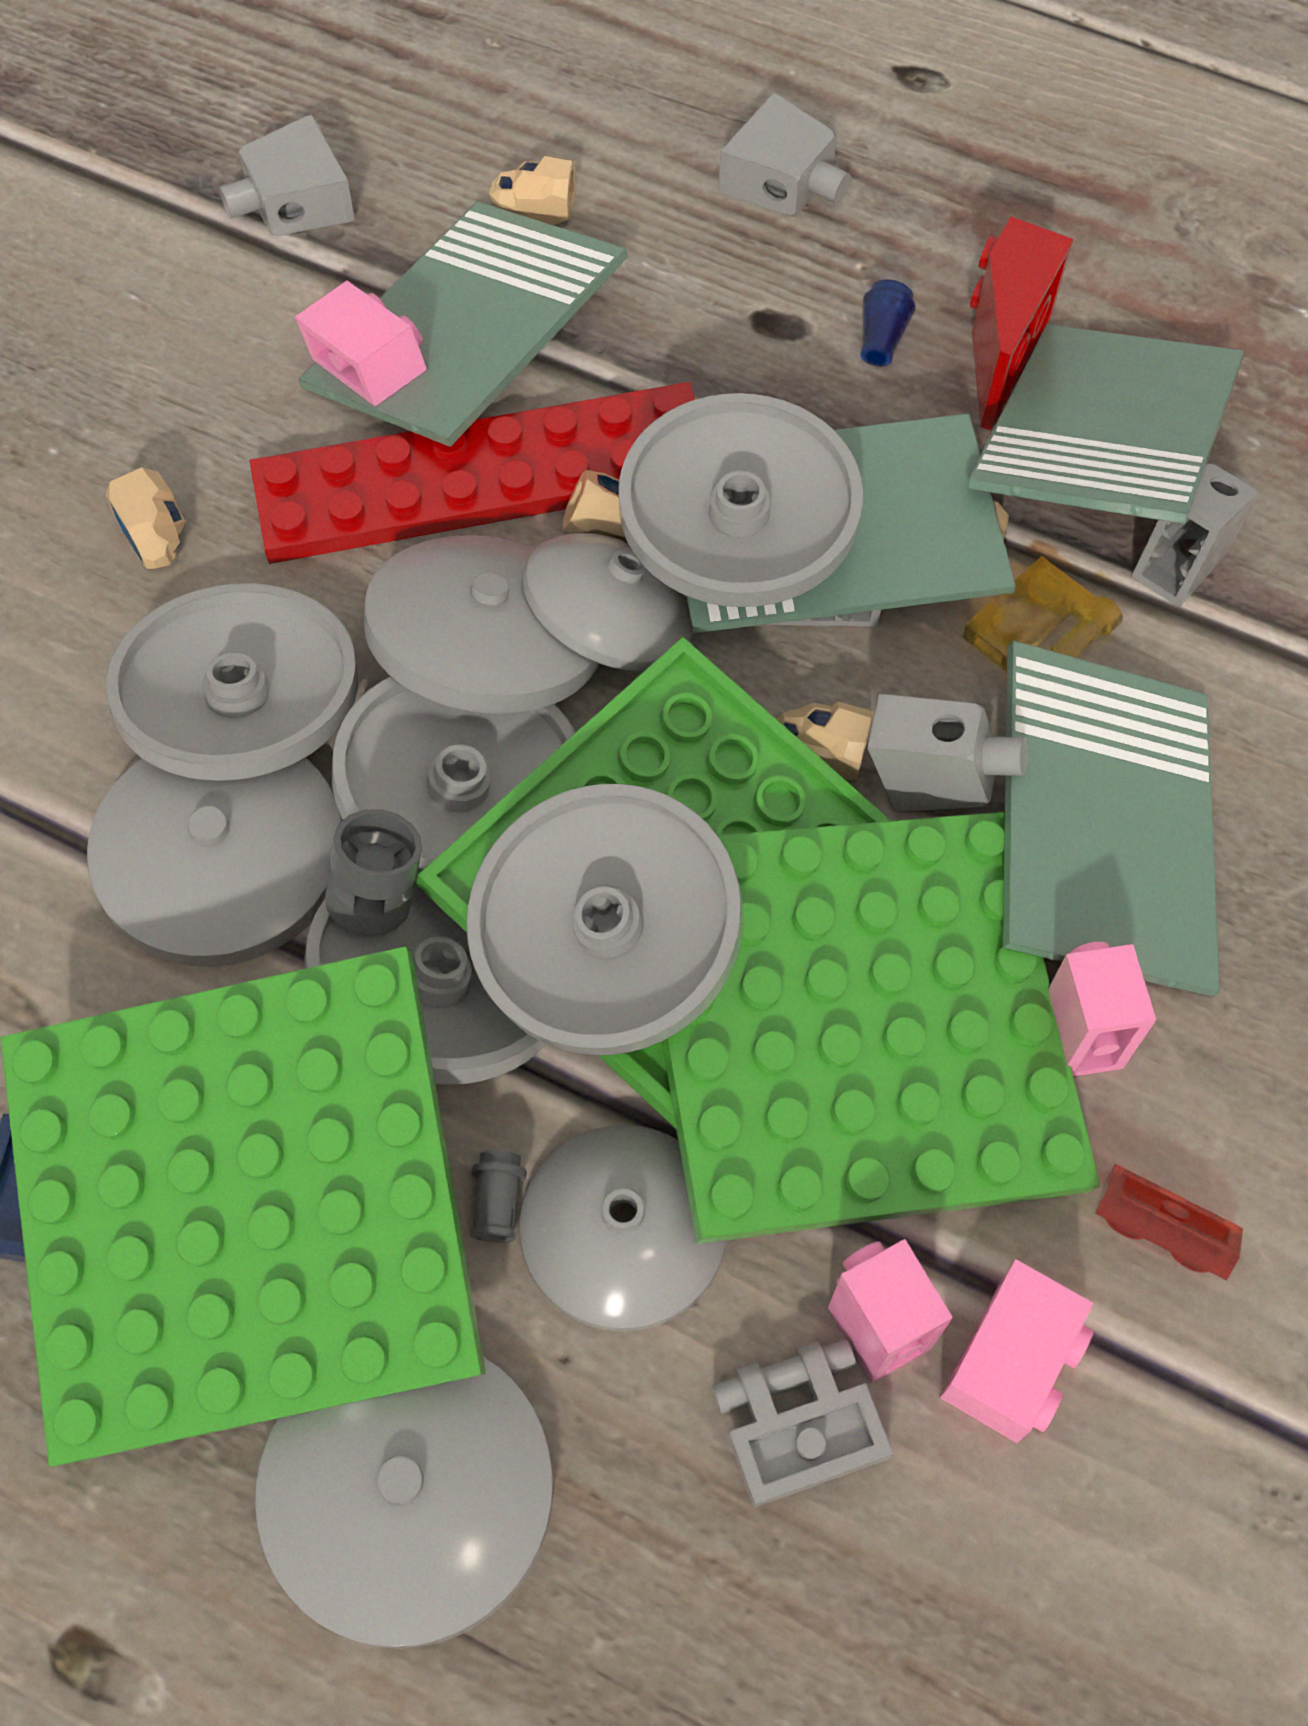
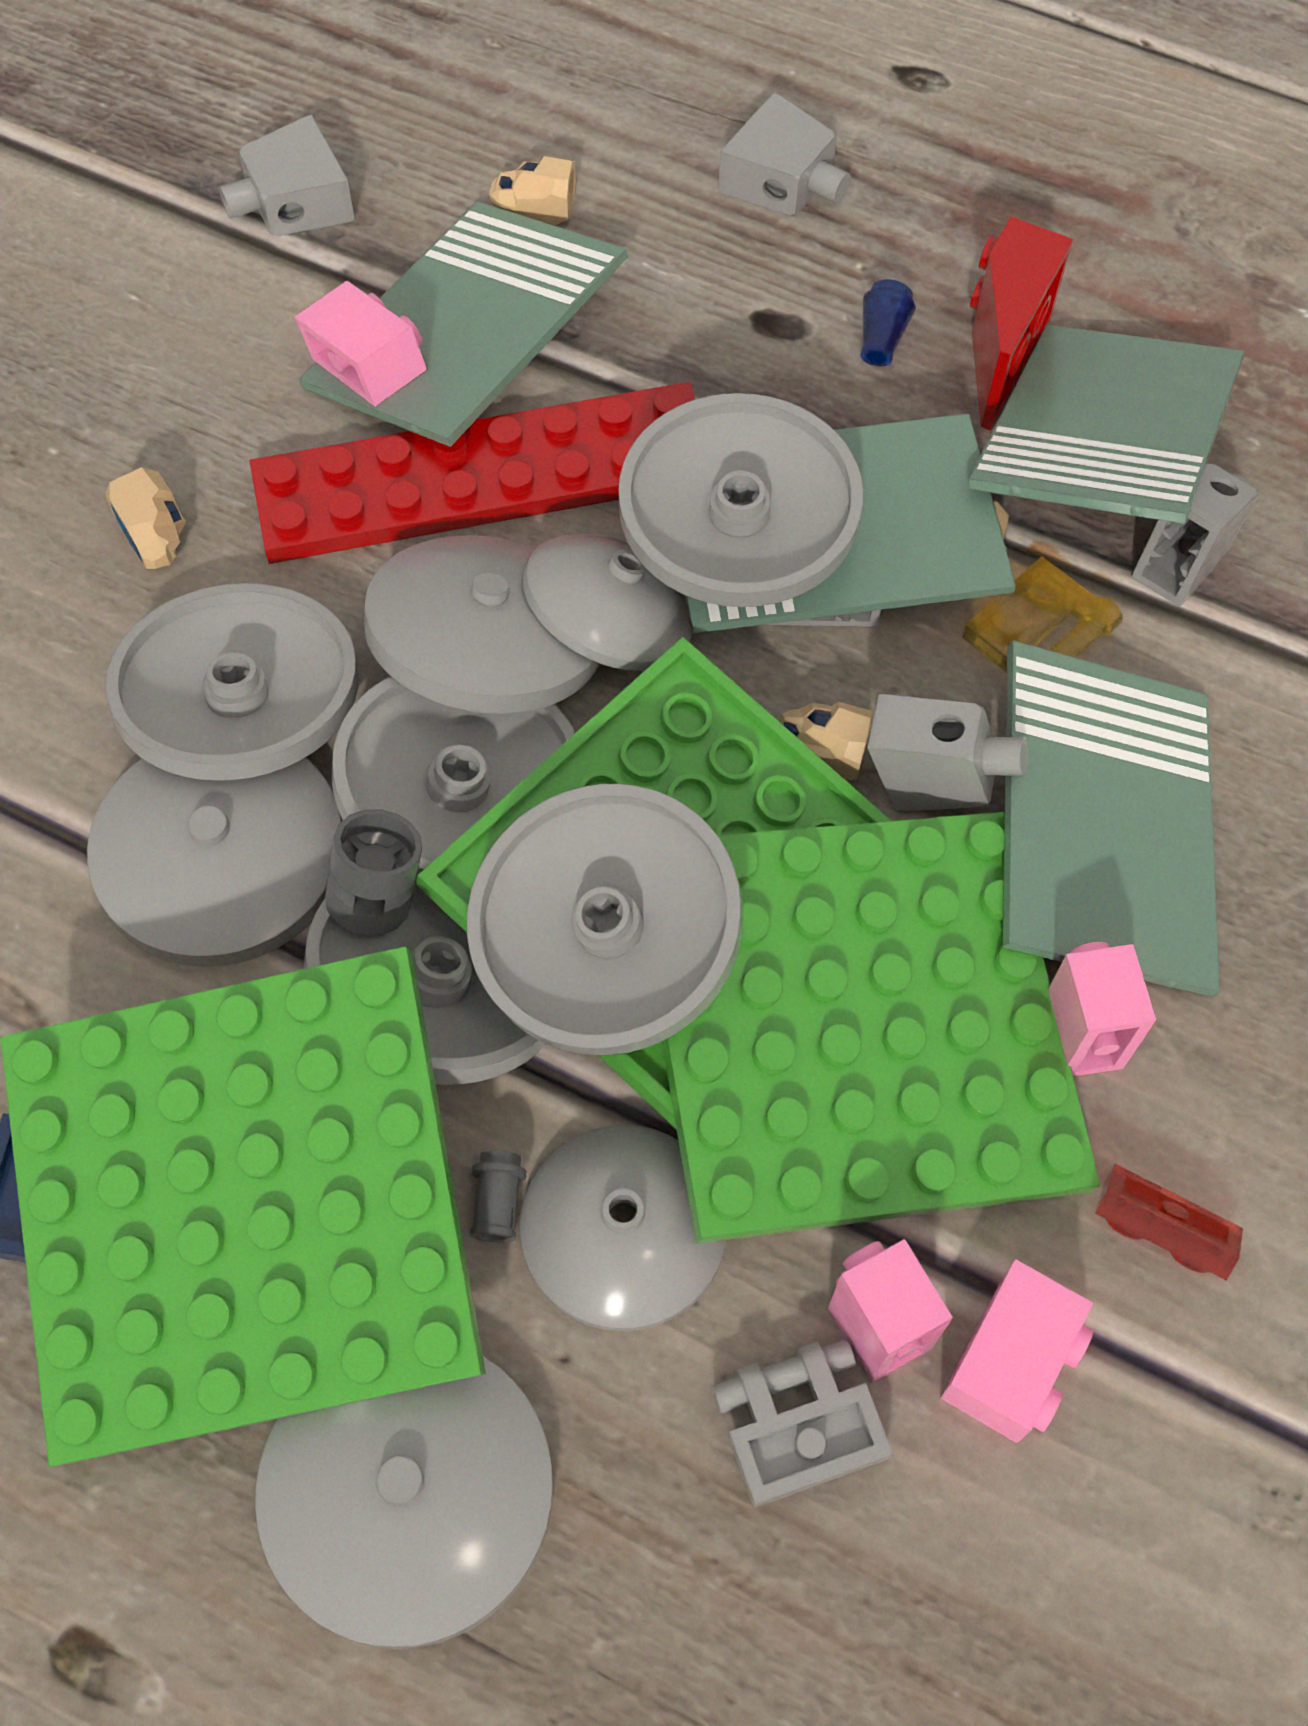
(594, 506): tan rock -> none

